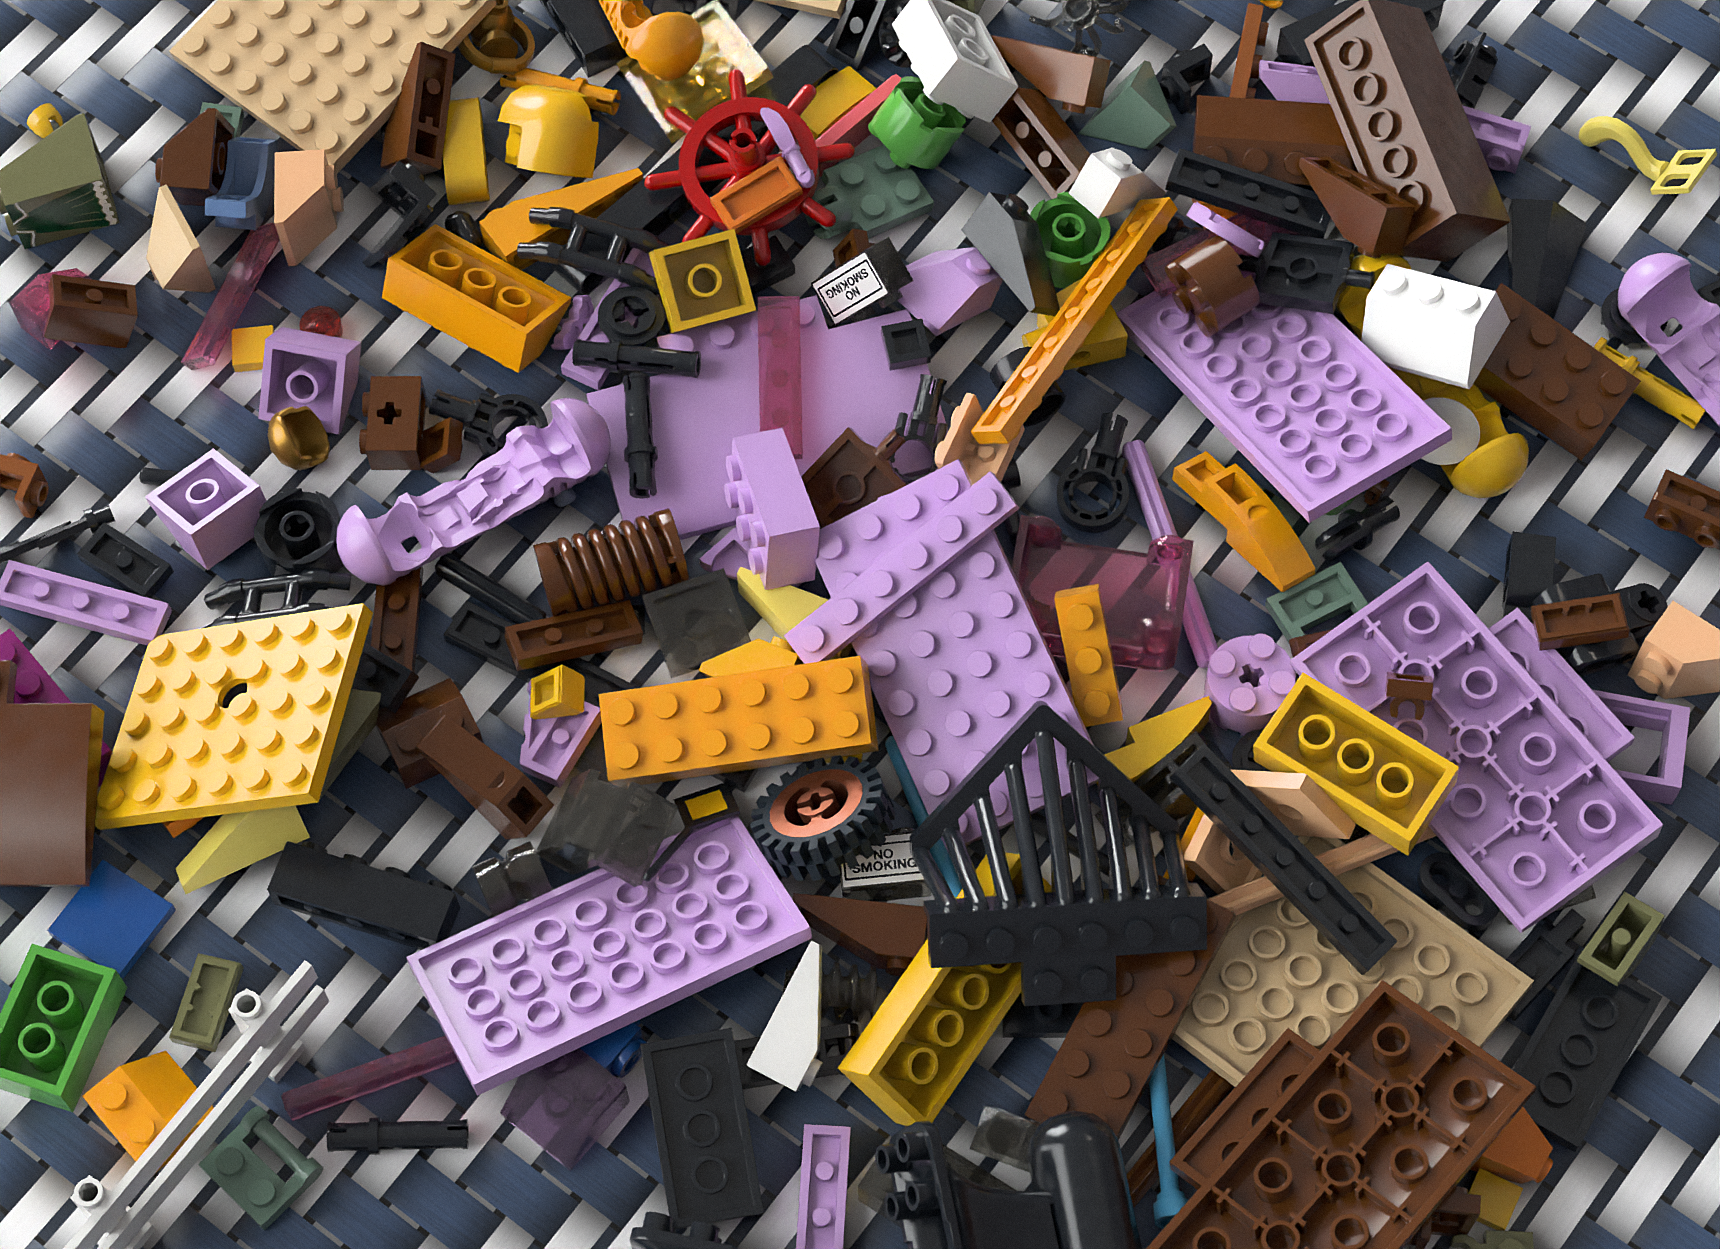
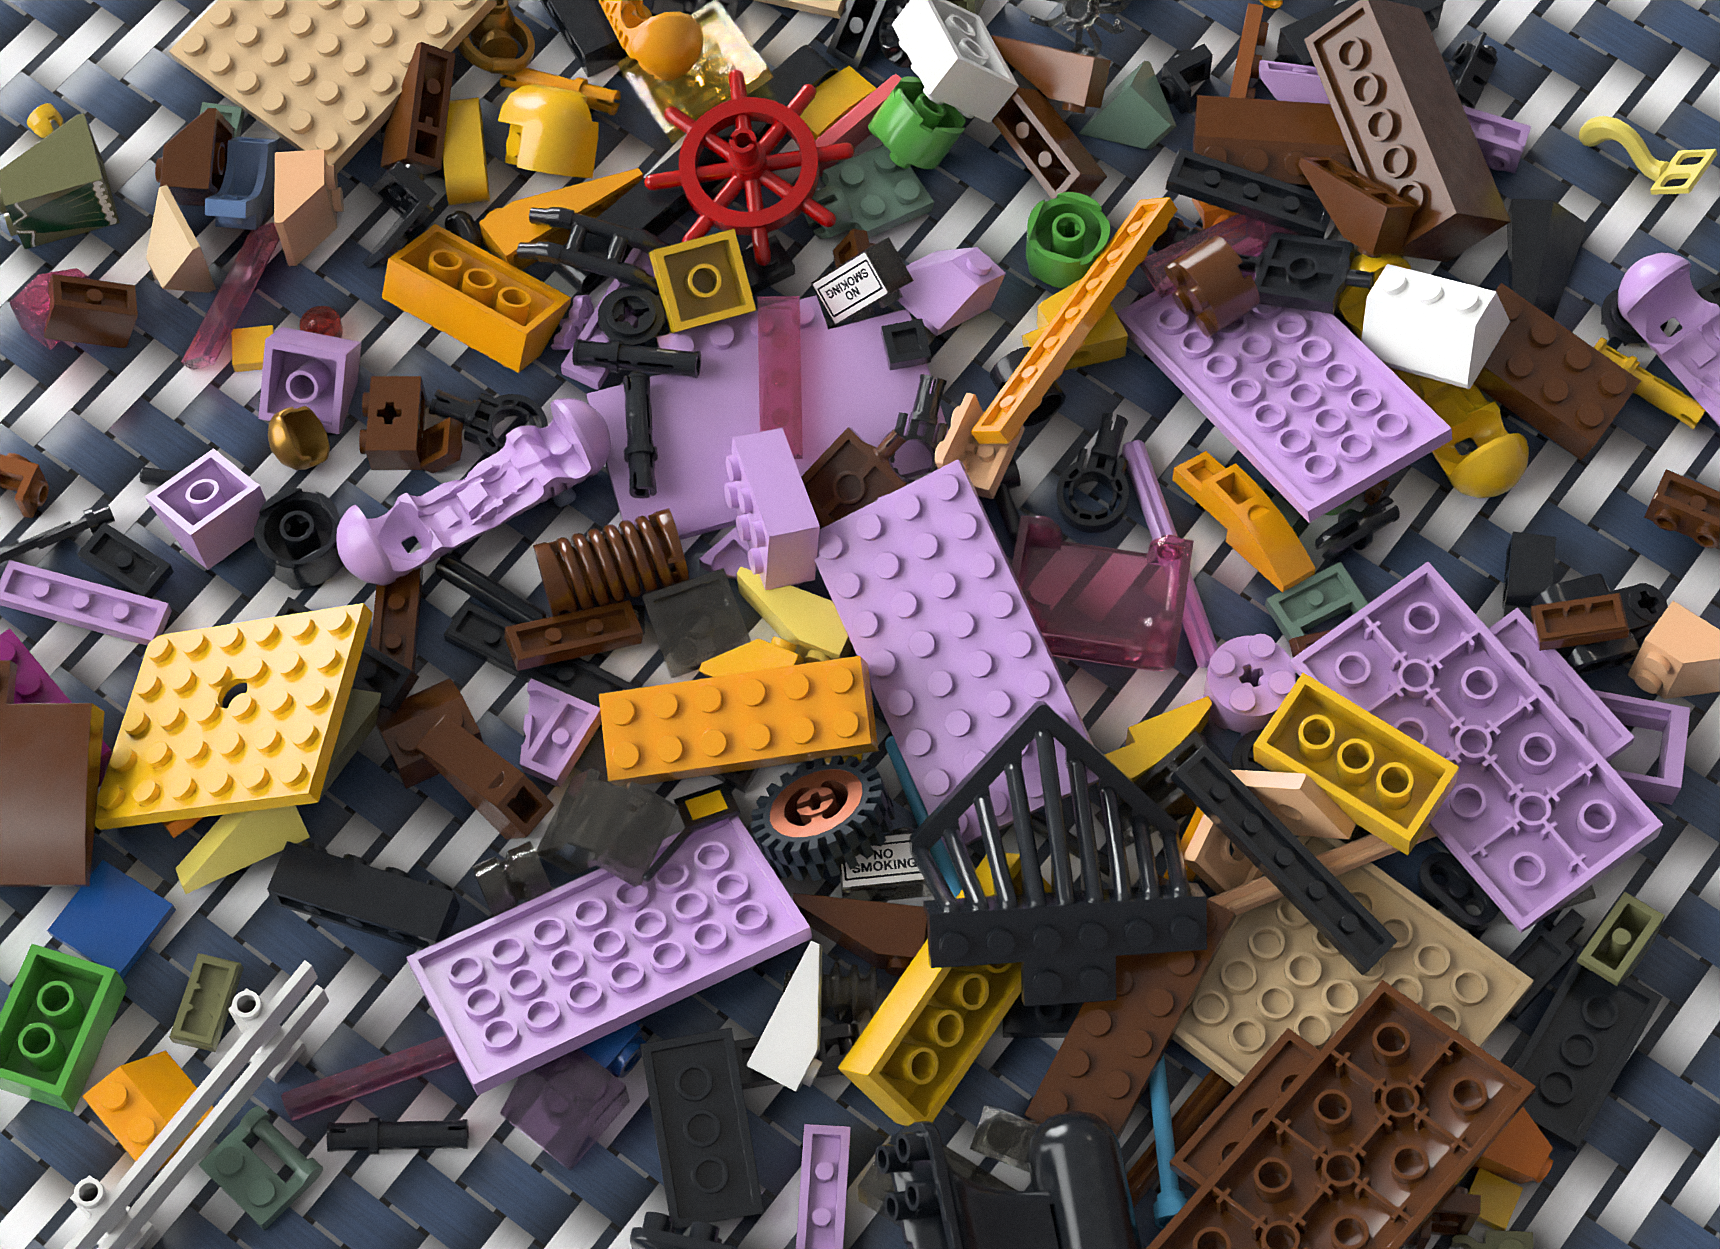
(292, 584): black piece -> none
(557, 693): yellow slope -> none
(756, 195): orange tile -> none
(788, 147): lavender piece -> none
(902, 570): lavender plate -> none
(1015, 250): slope -> none
(1089, 655): light orange brick -> none
(1112, 184): white slope -> none
(1226, 229): lavender tile -> none
(1408, 688): reddish brown tile -> none
(1464, 431): white sticker -> none

